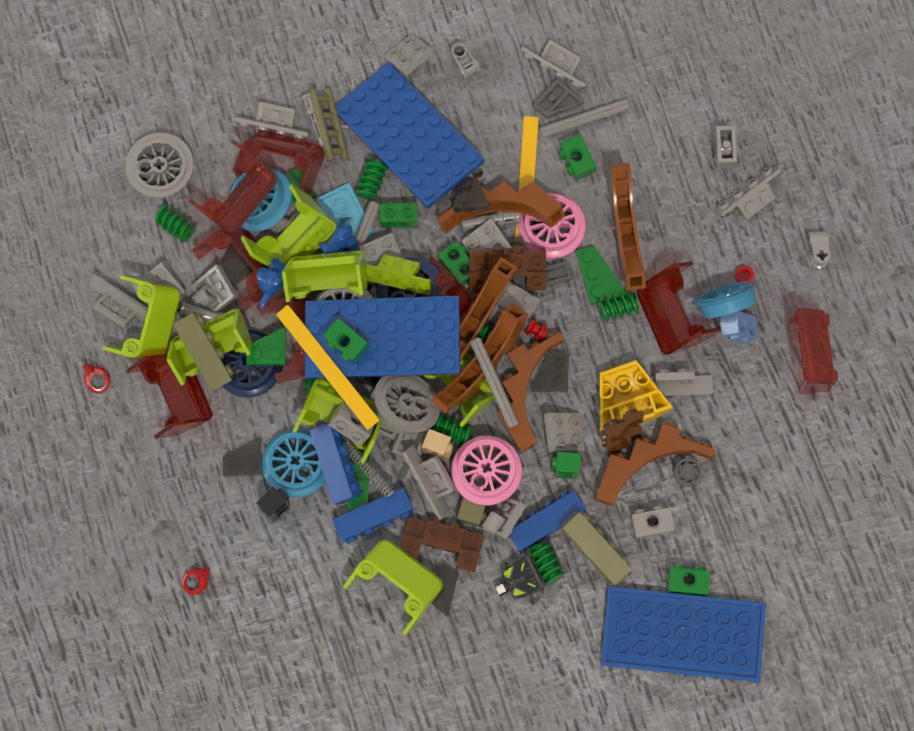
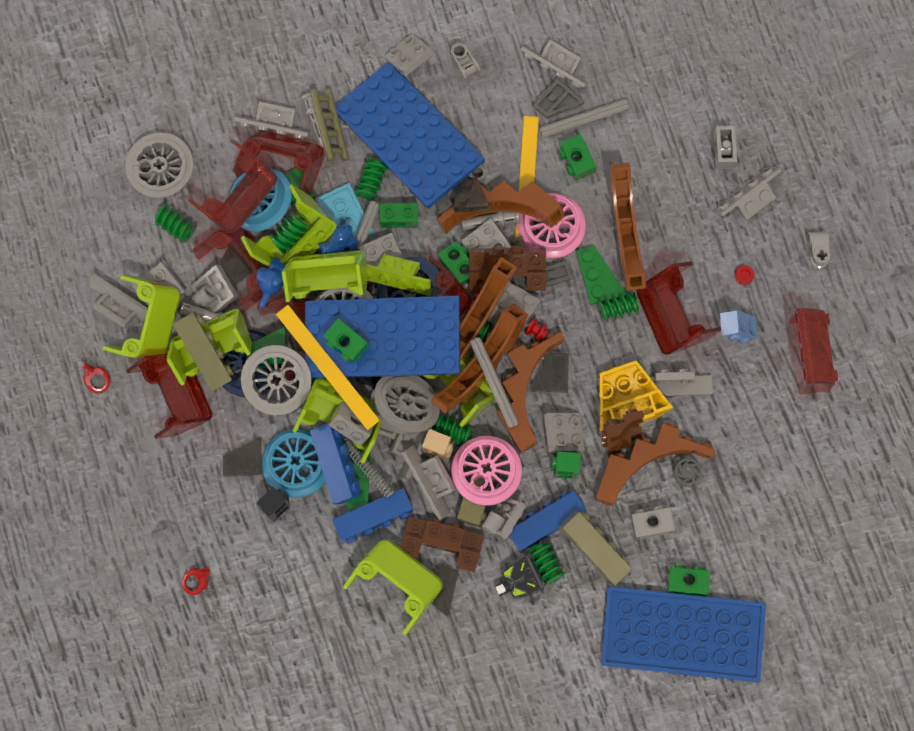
(254, 394): none -> light grey piece
(290, 232): none -> green piece
(727, 299): dark azure piece -> none

